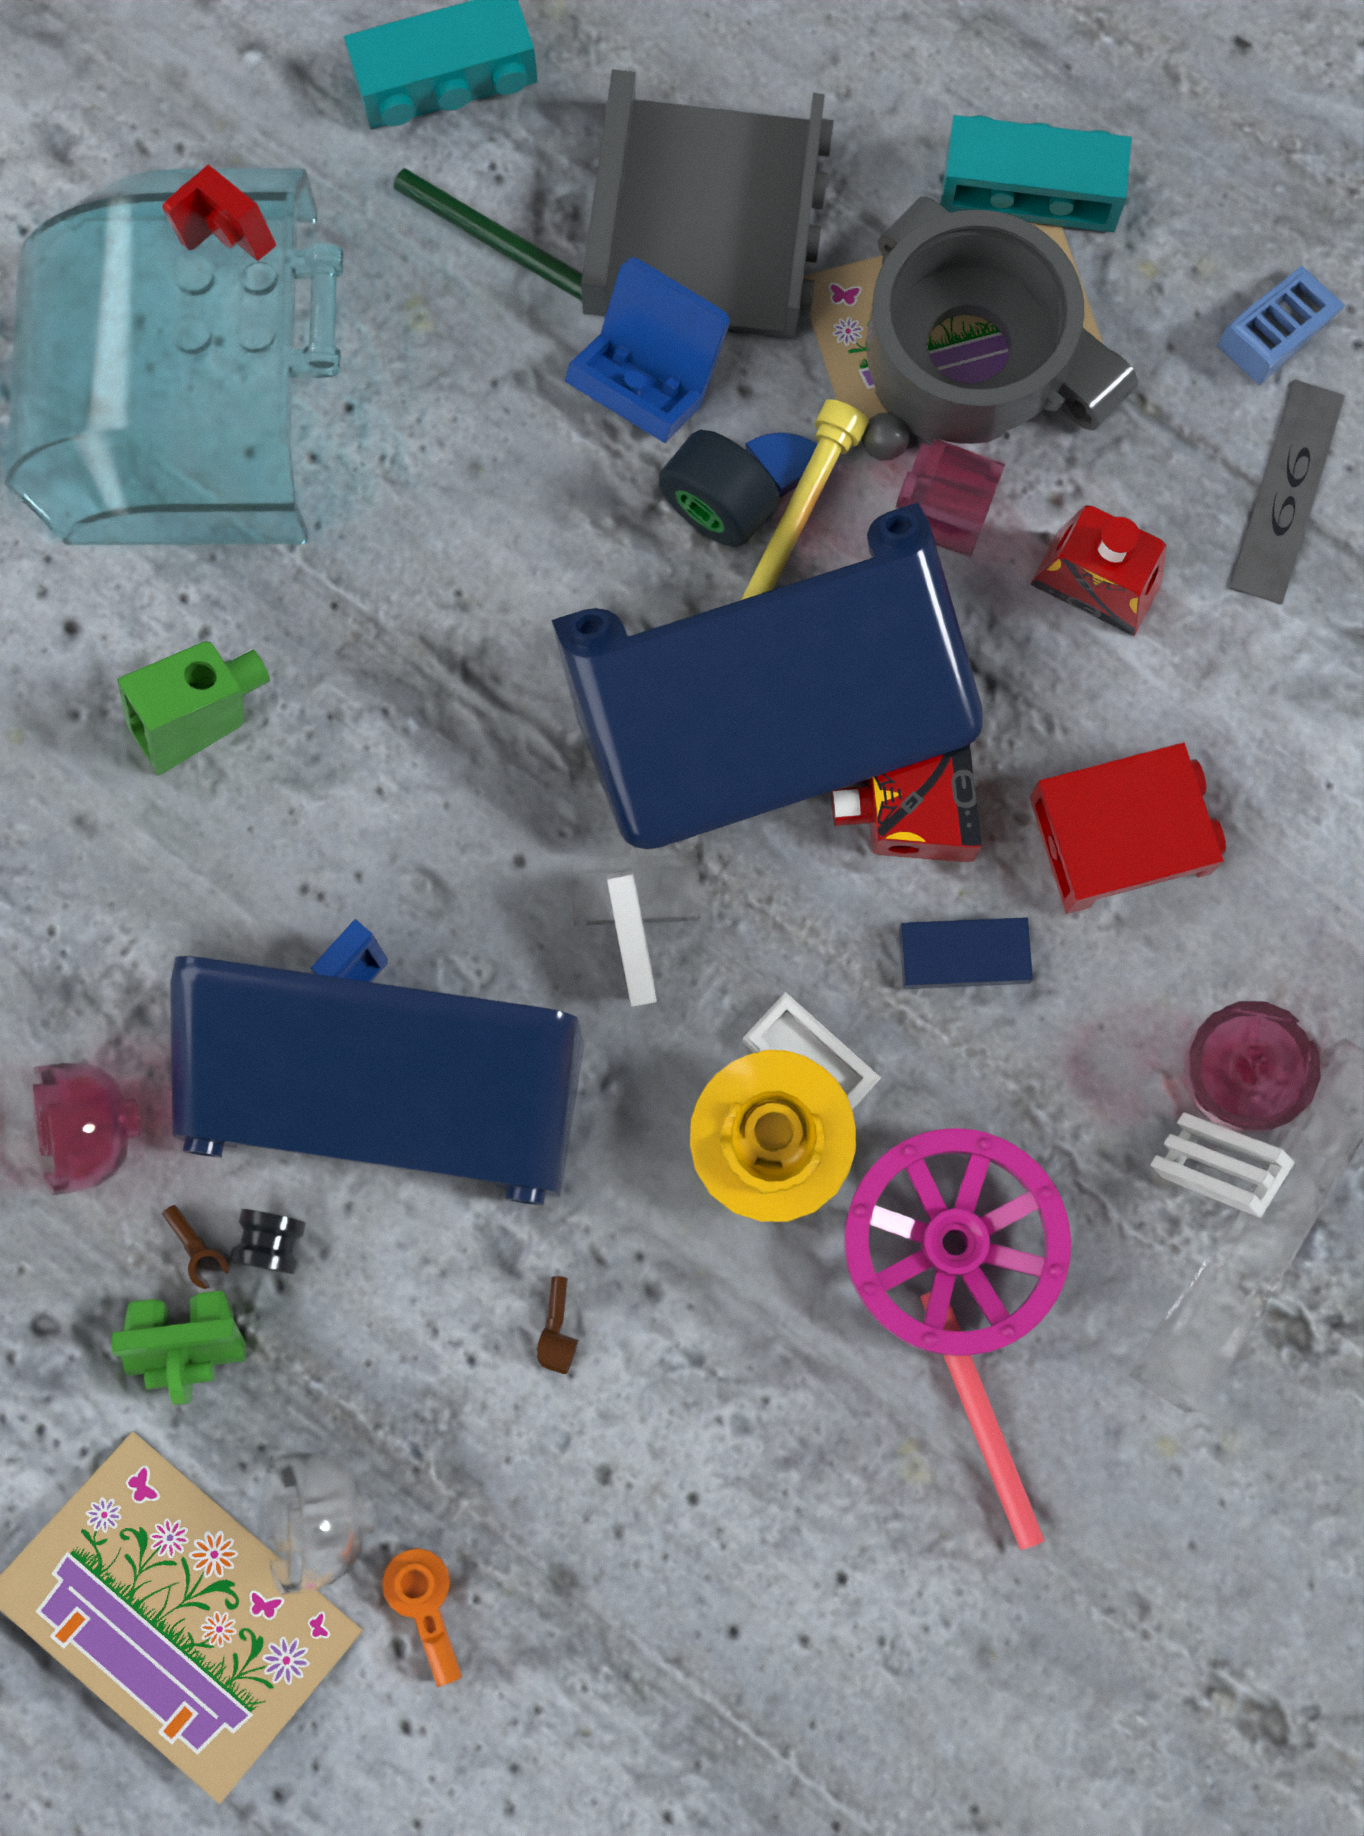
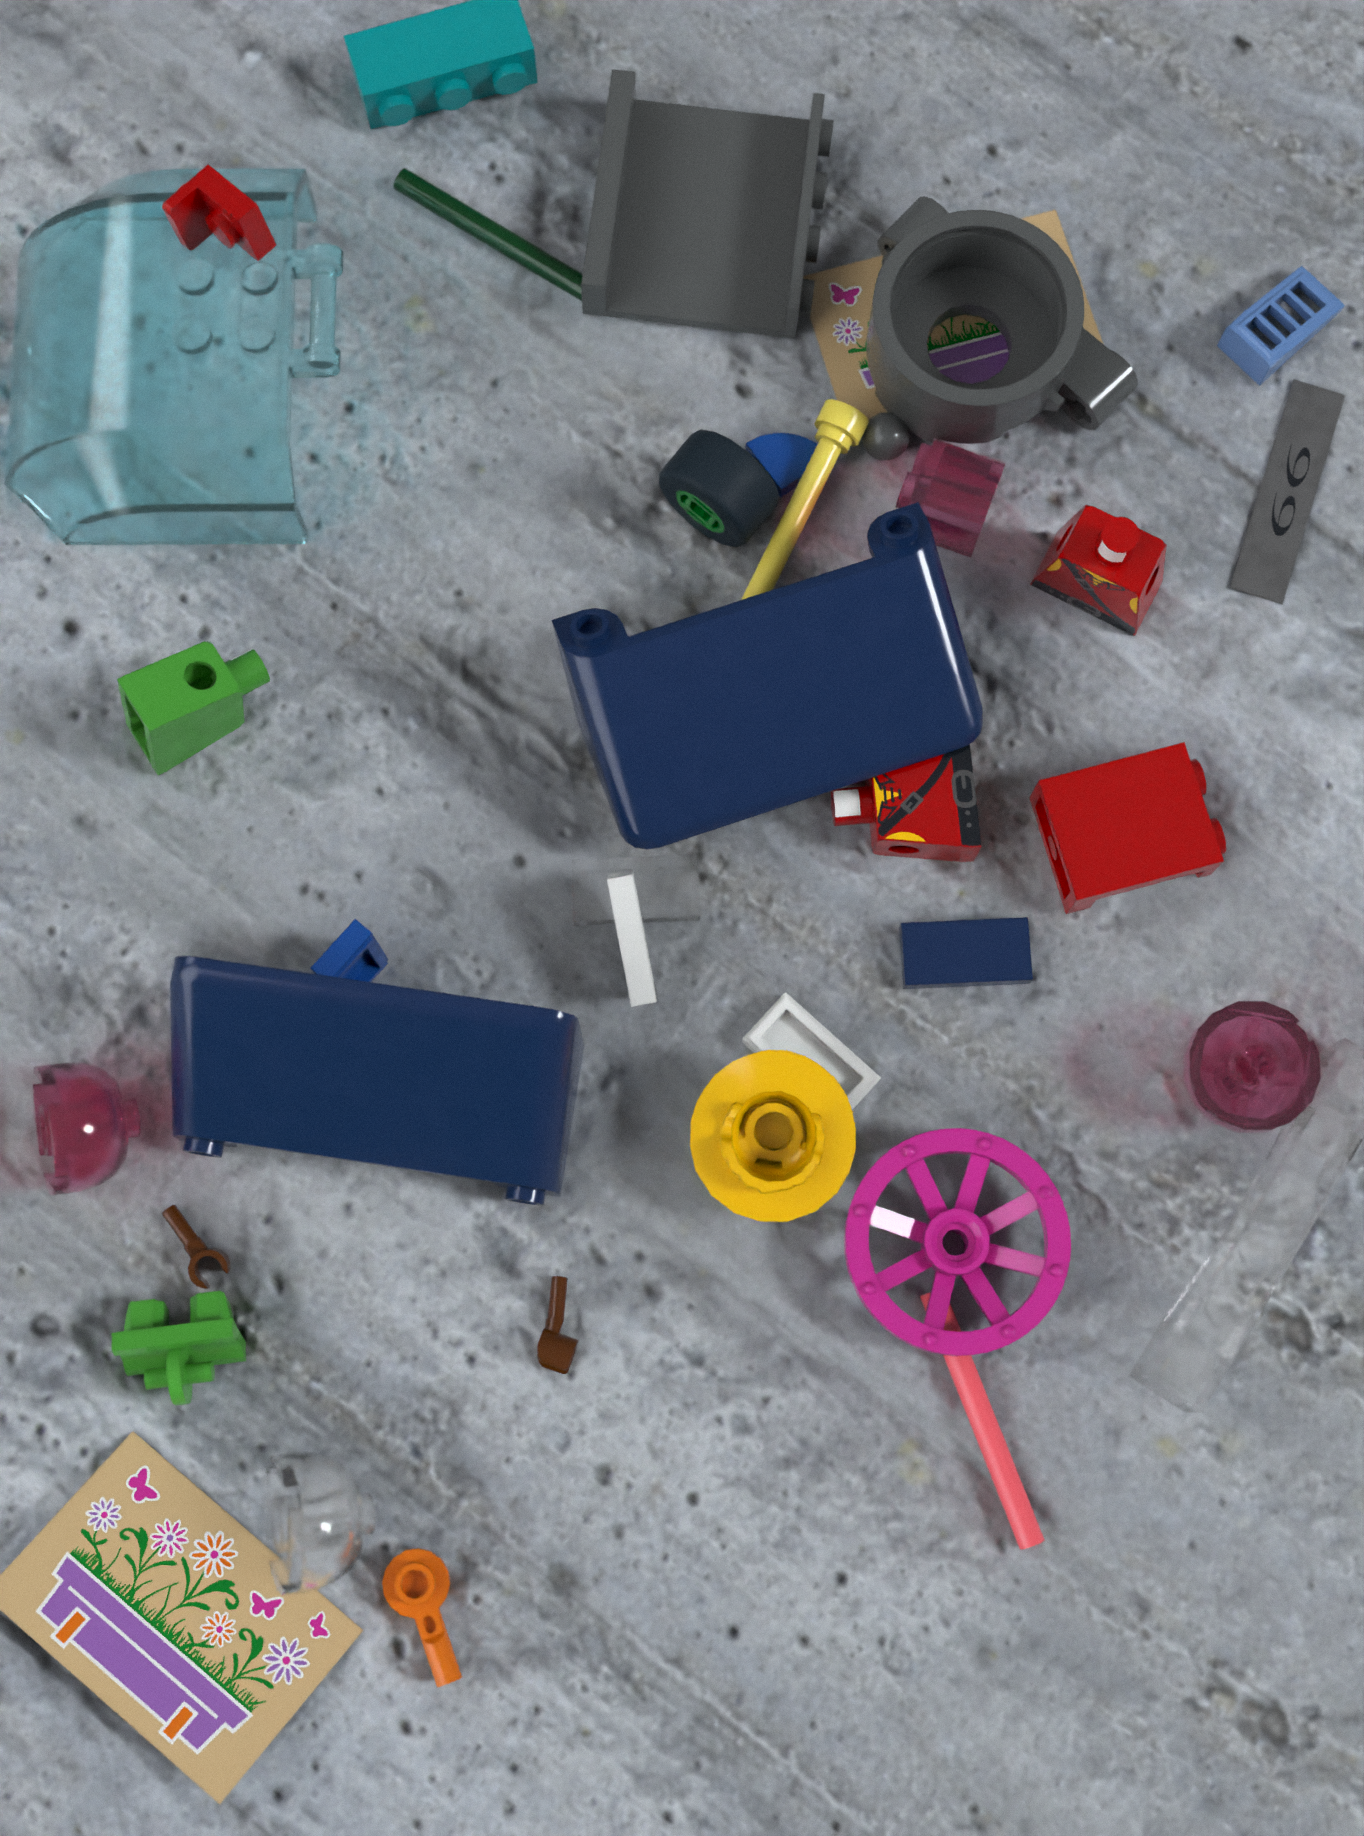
(267, 1241): black wheel -> none
(651, 351): blue bracket -> none
(1036, 172): teal brick -> none
(1185, 1147): white tile -> none

